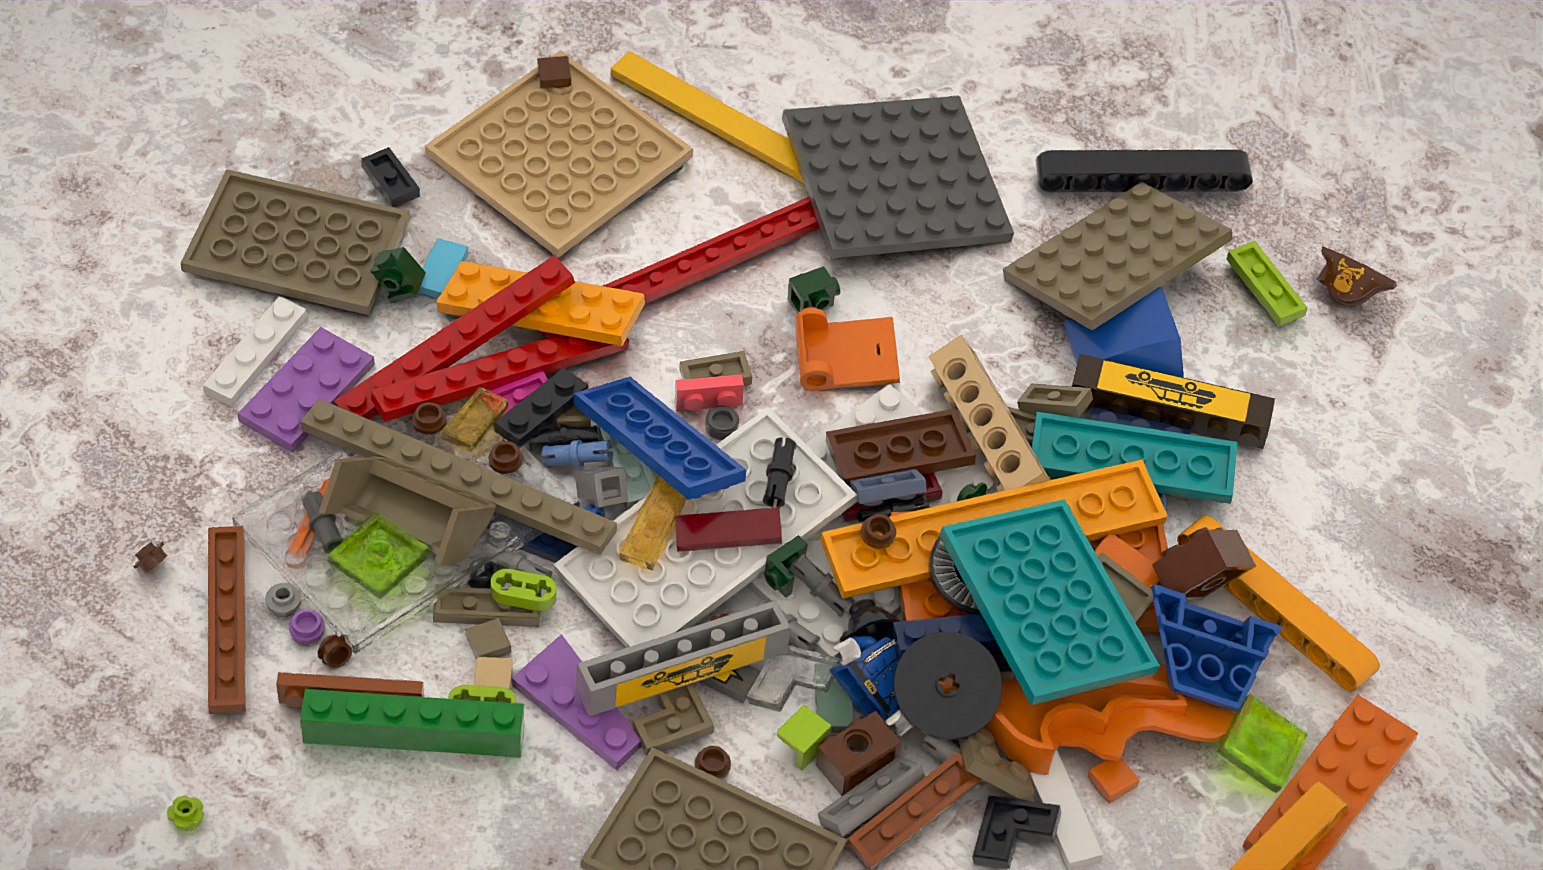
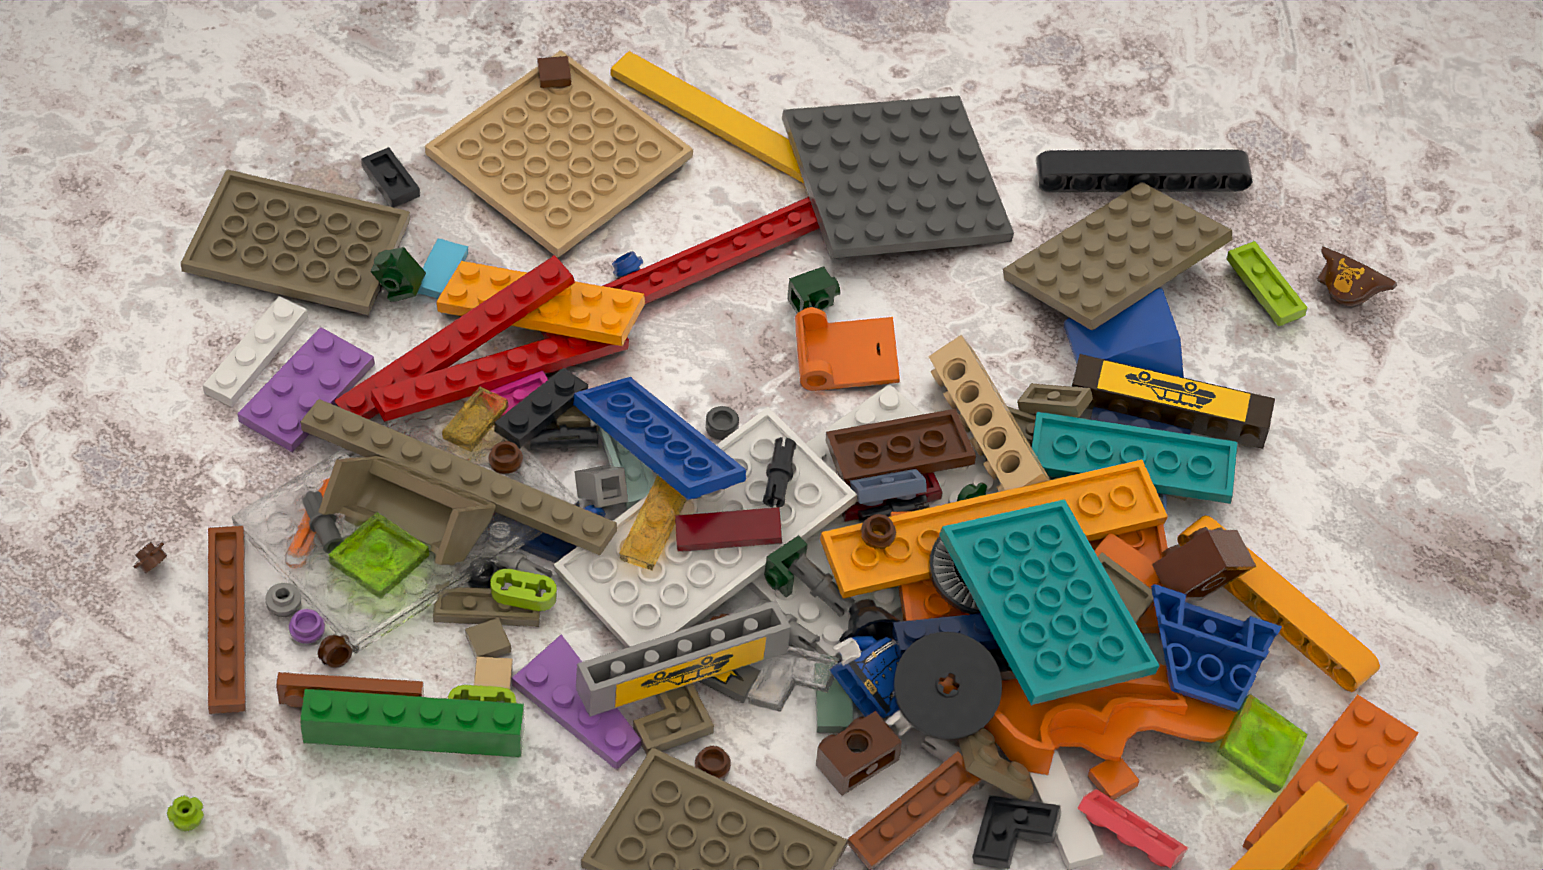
(429, 418): reddish brown plate -> none
(577, 453): medium blue pin -> none
(626, 264): none -> blue plate
(708, 392): coral plate -> none
(718, 365): dark tan plate -> none
(803, 734): lime panel -> none
(871, 796): light grey plate -> none
(1132, 829): none -> coral plate

